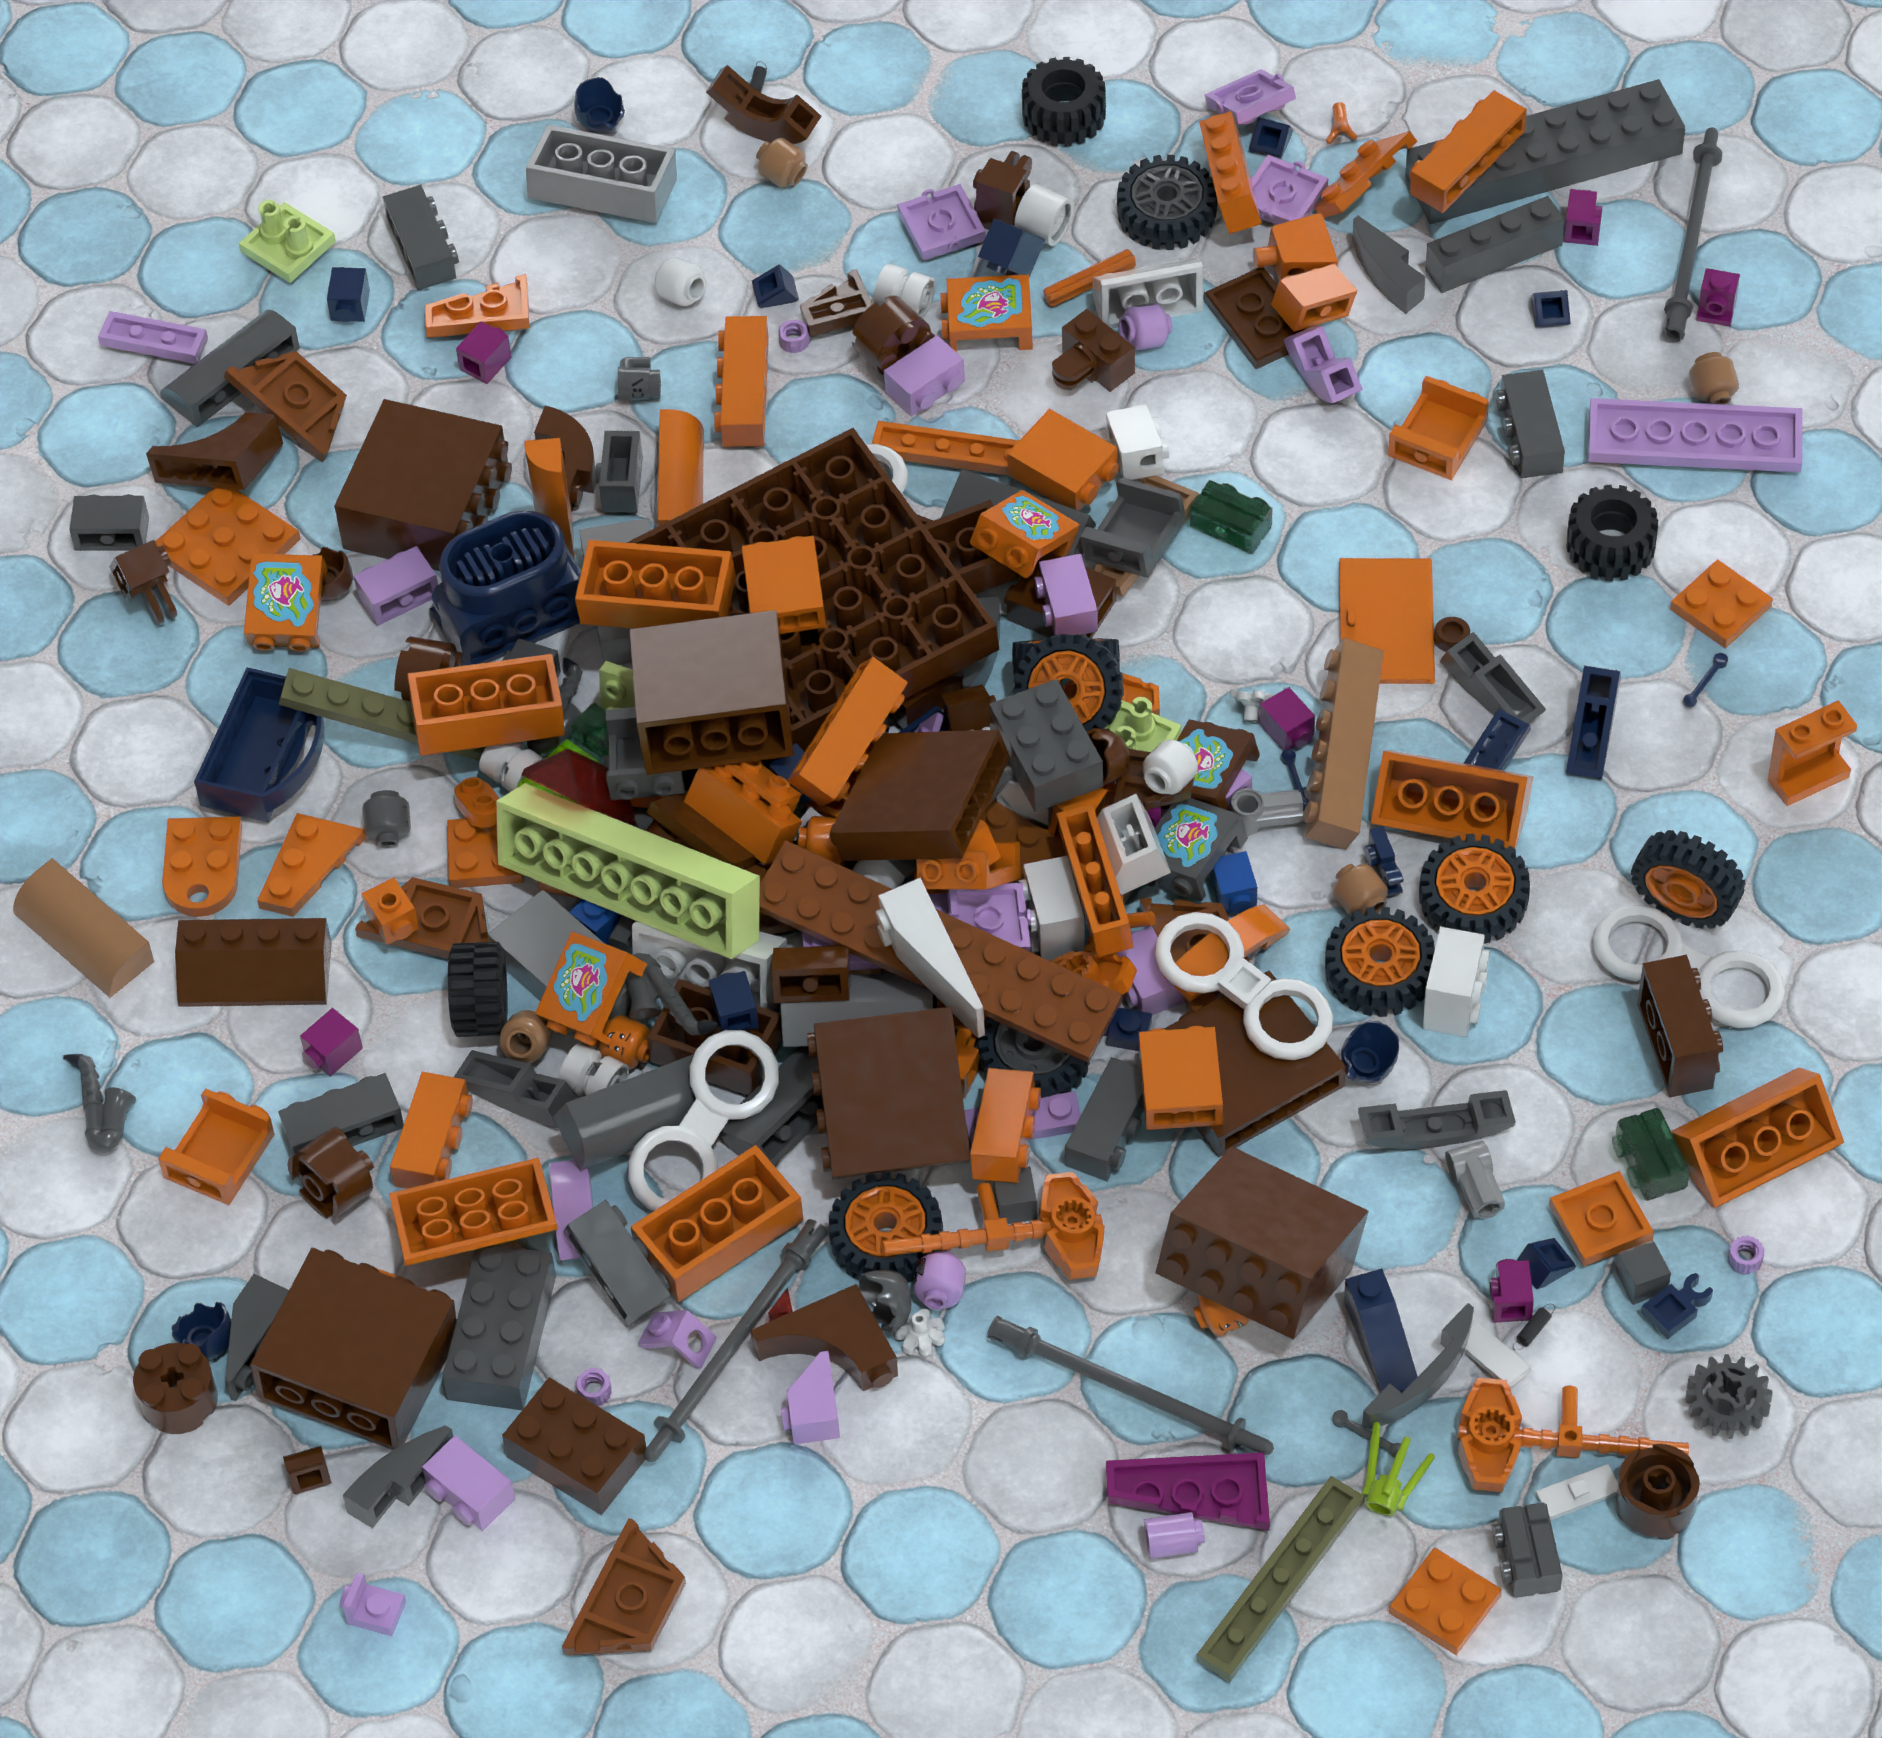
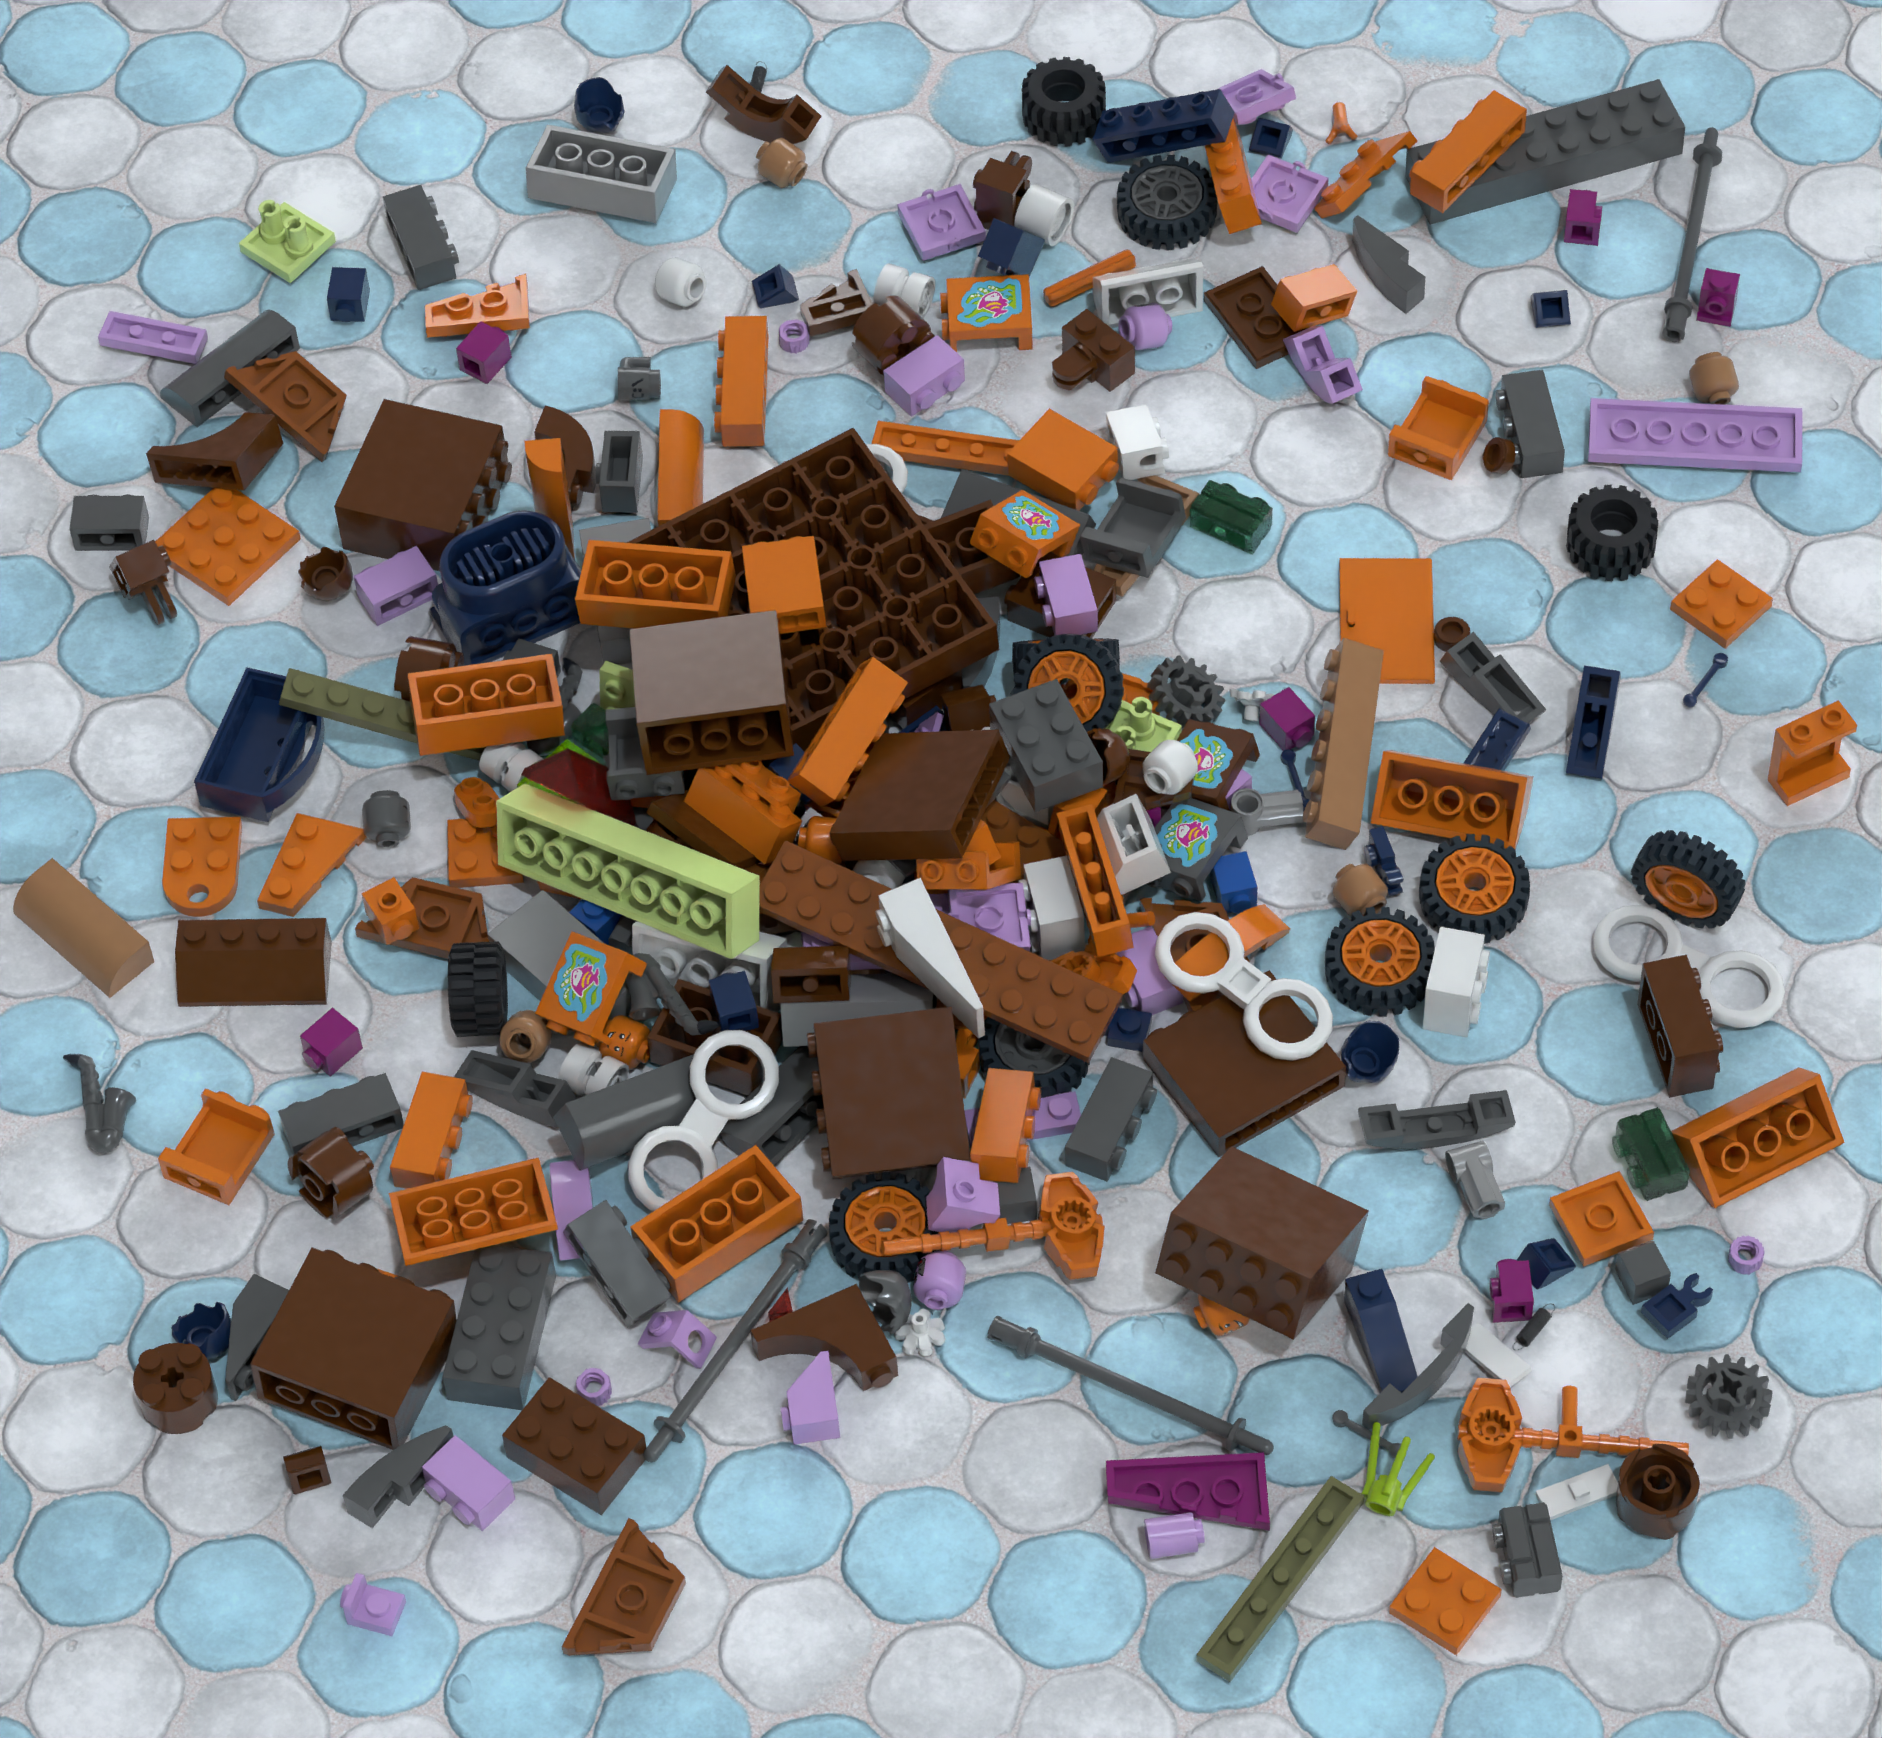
(284, 601): panel -> none
(960, 1197): none -> lavender brick
(1163, 125): none -> dark blue brick
(1180, 1078): orange brick -> none
(1186, 691): none -> dark grey gear
(1297, 247): orange torso -> none
(1494, 244): dark grey brick -> none
(1499, 455): none -> reddish brown tile

